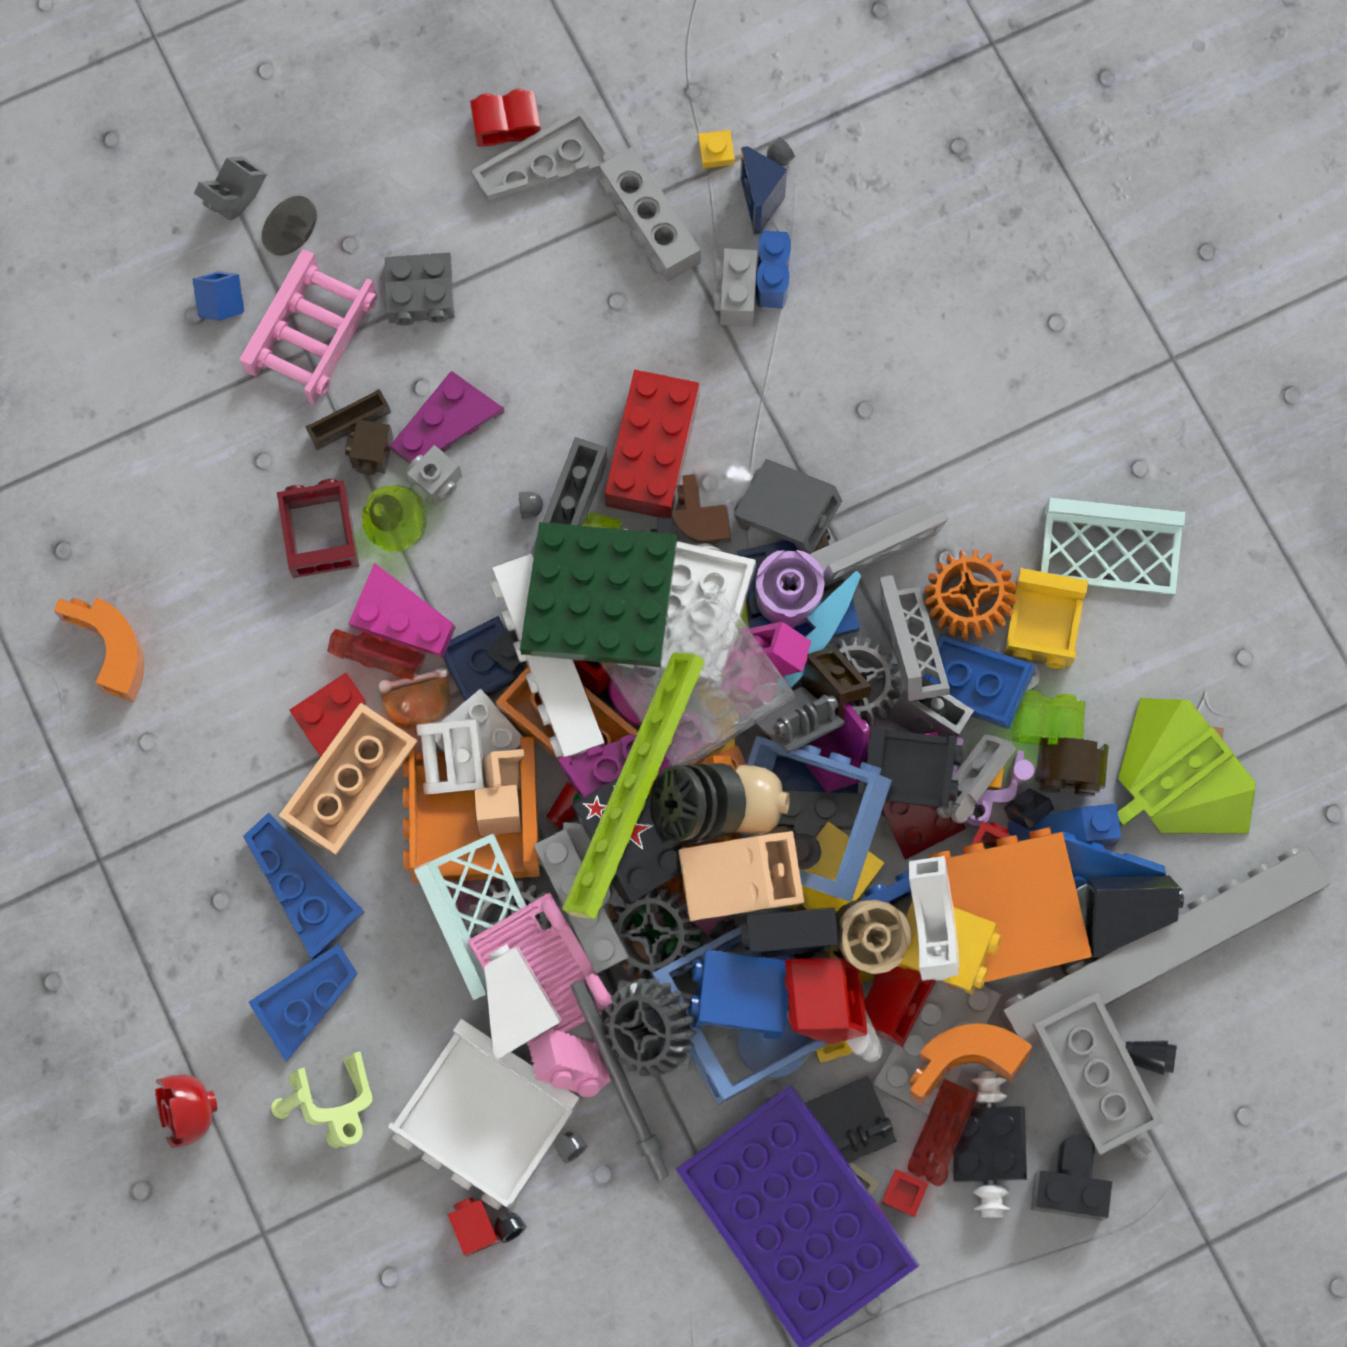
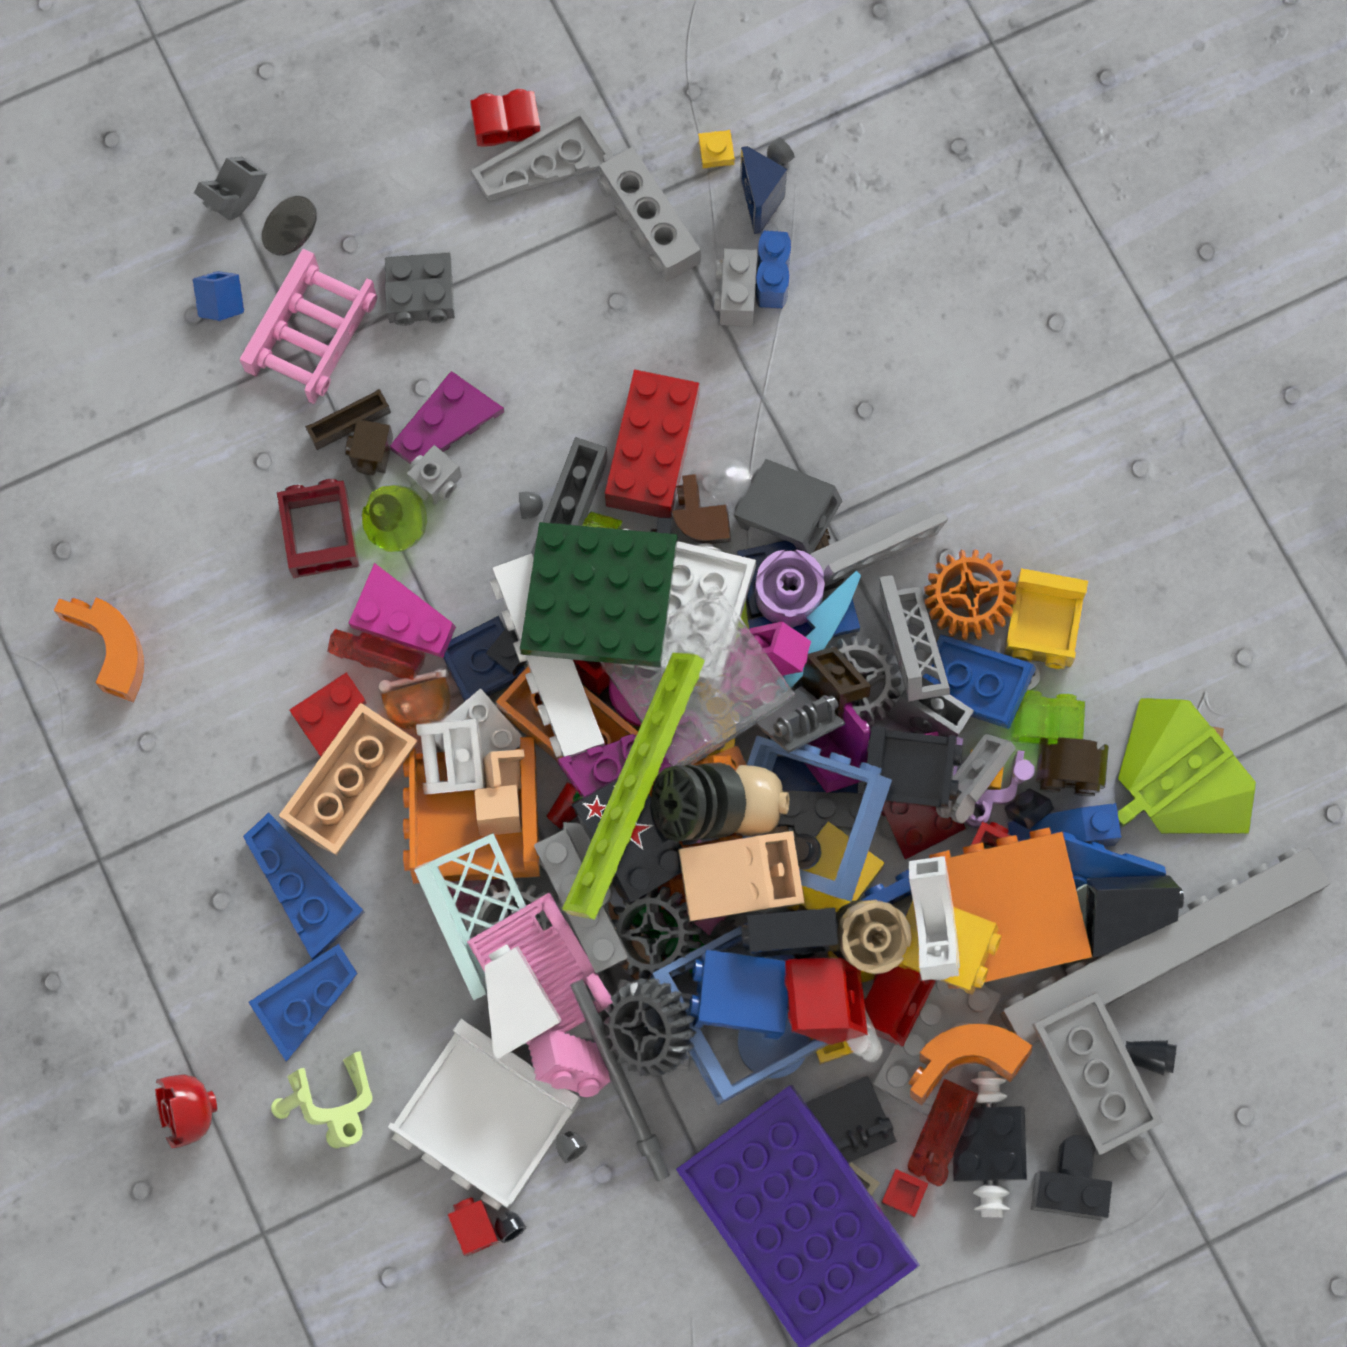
(1117, 517): light aqua fence -> none

